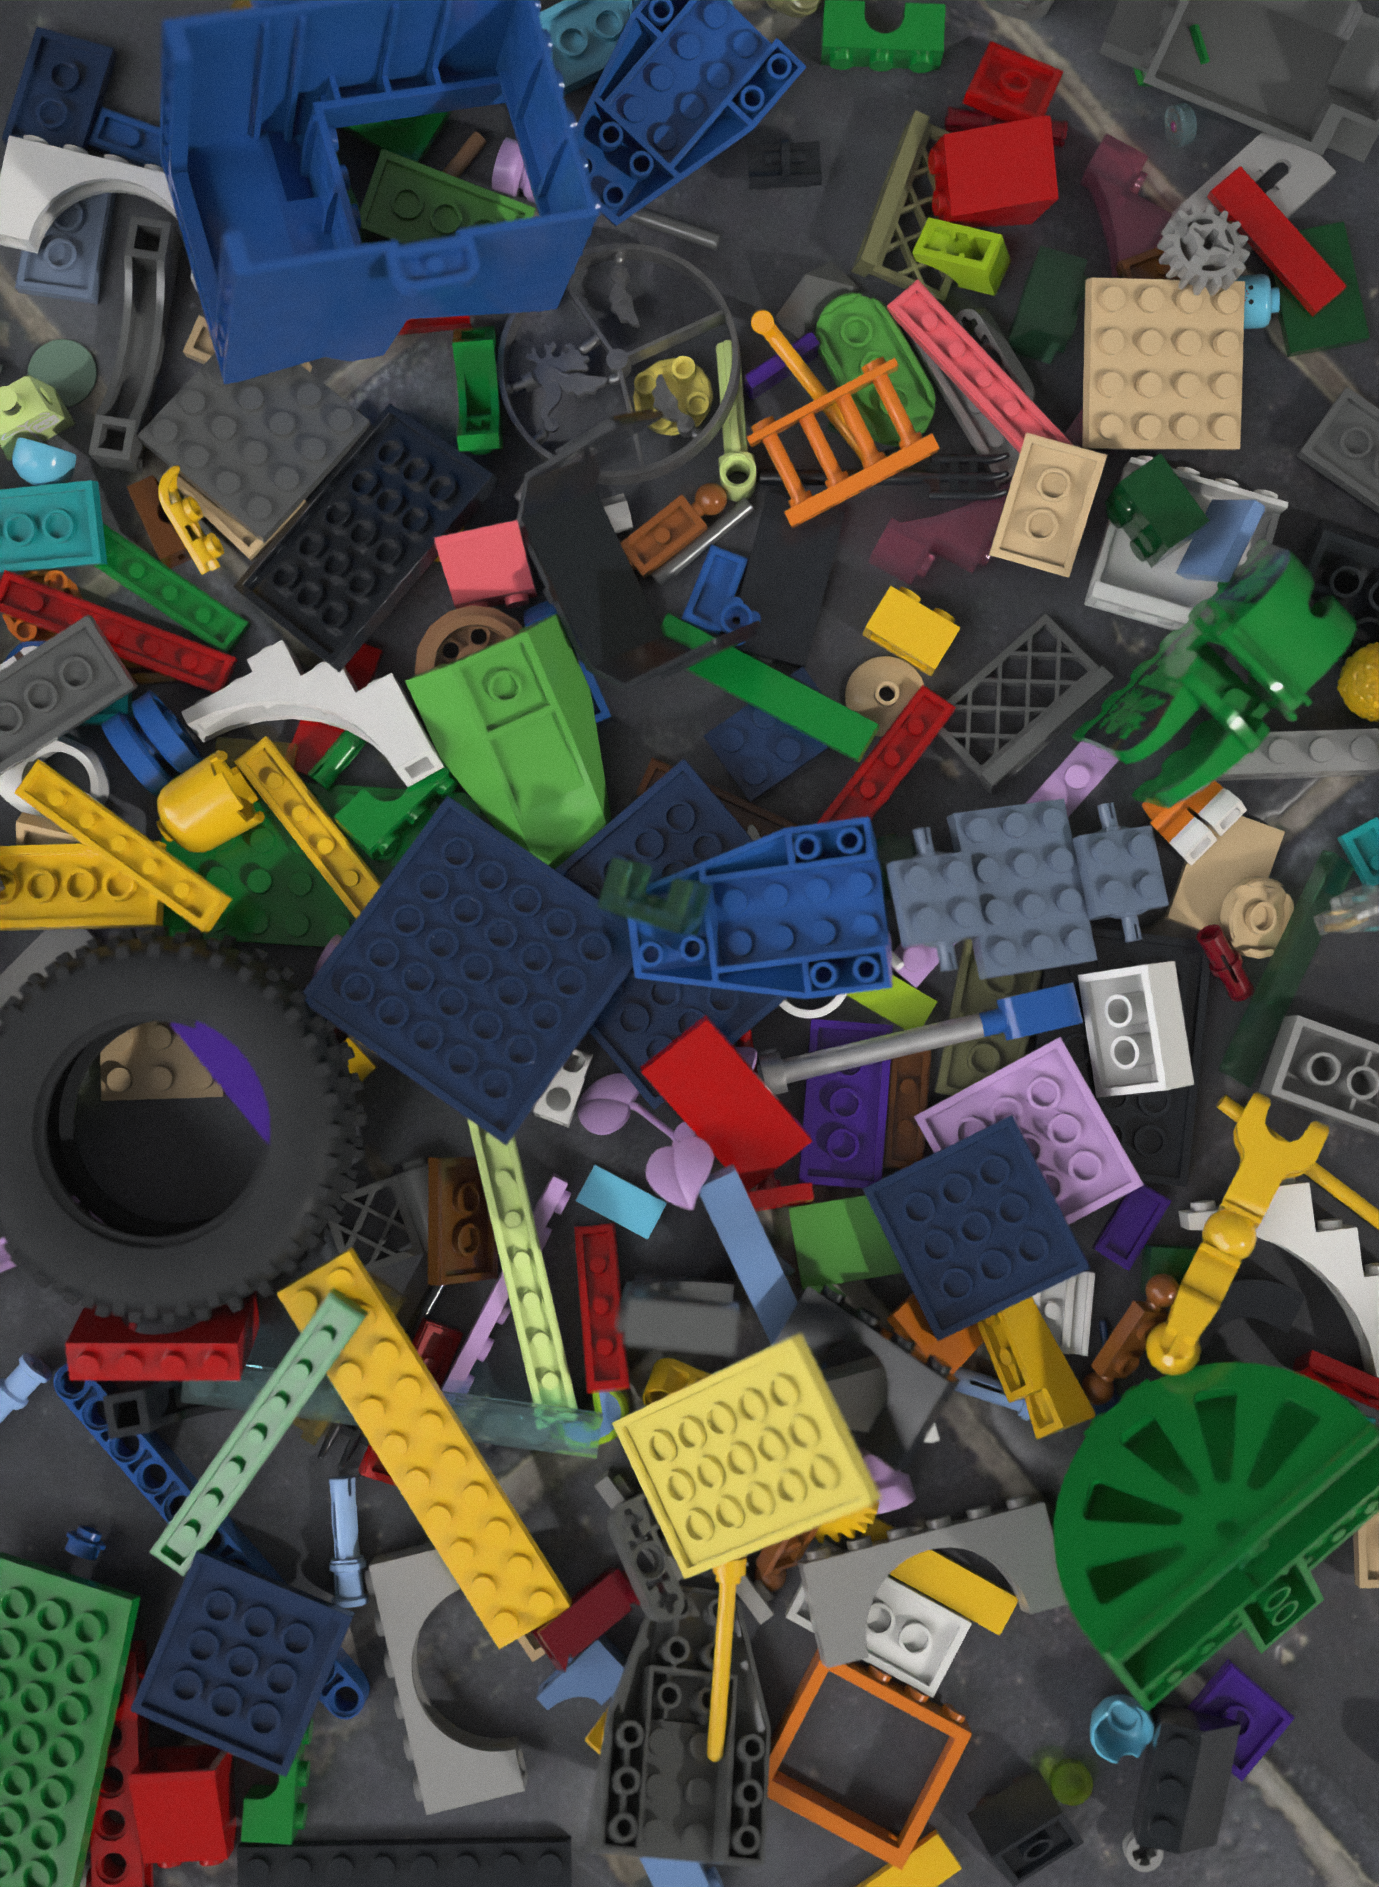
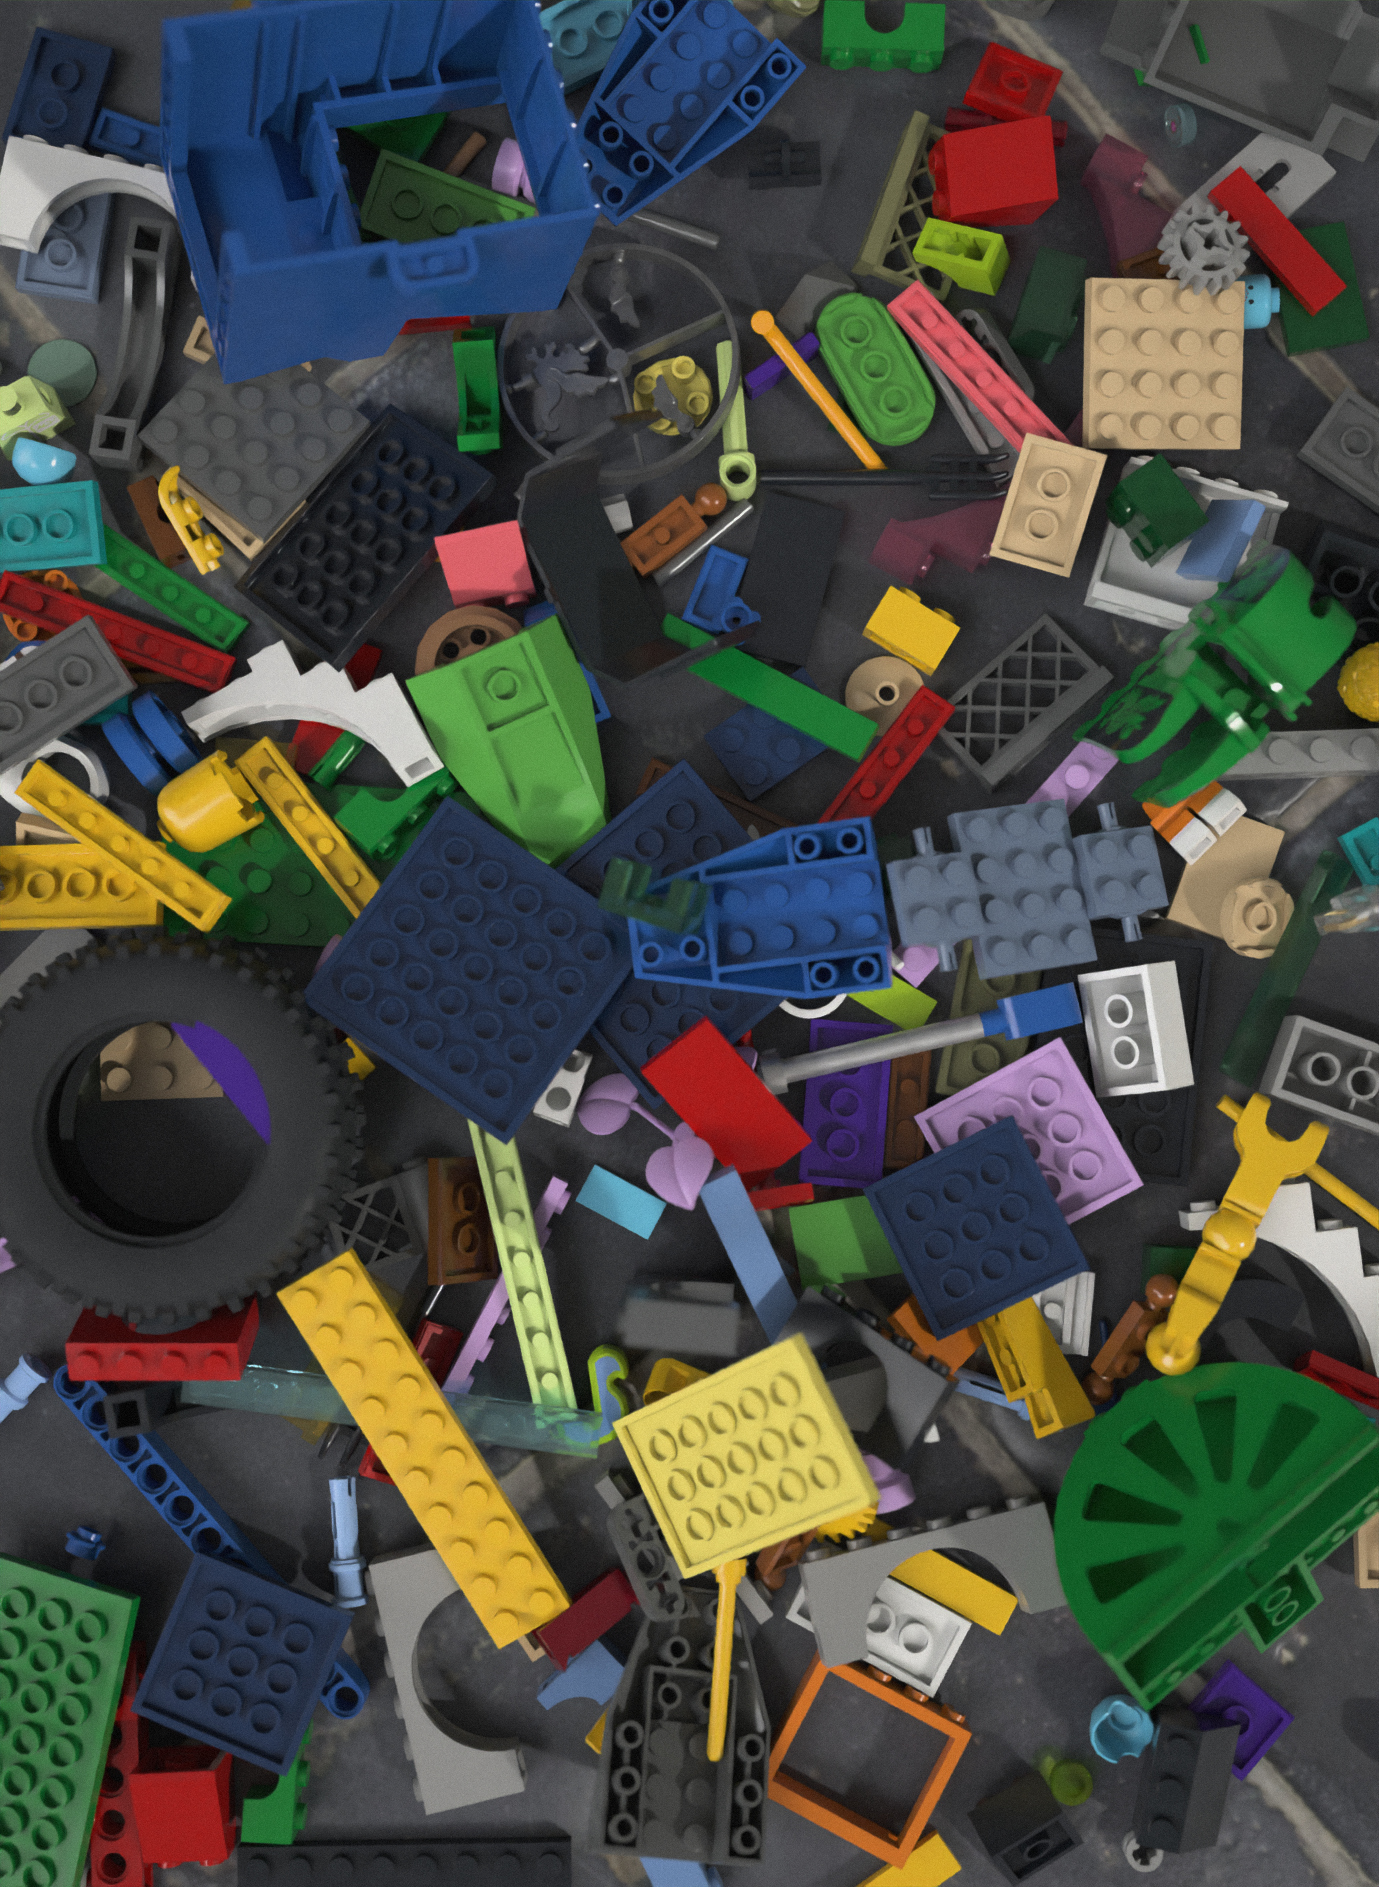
(259, 1431): tile -> none
(599, 1303): red tile -> none
(876, 464): orange fence -> none
(1131, 1225): dark purple tile -> none
(1215, 945): dark red pin -> none

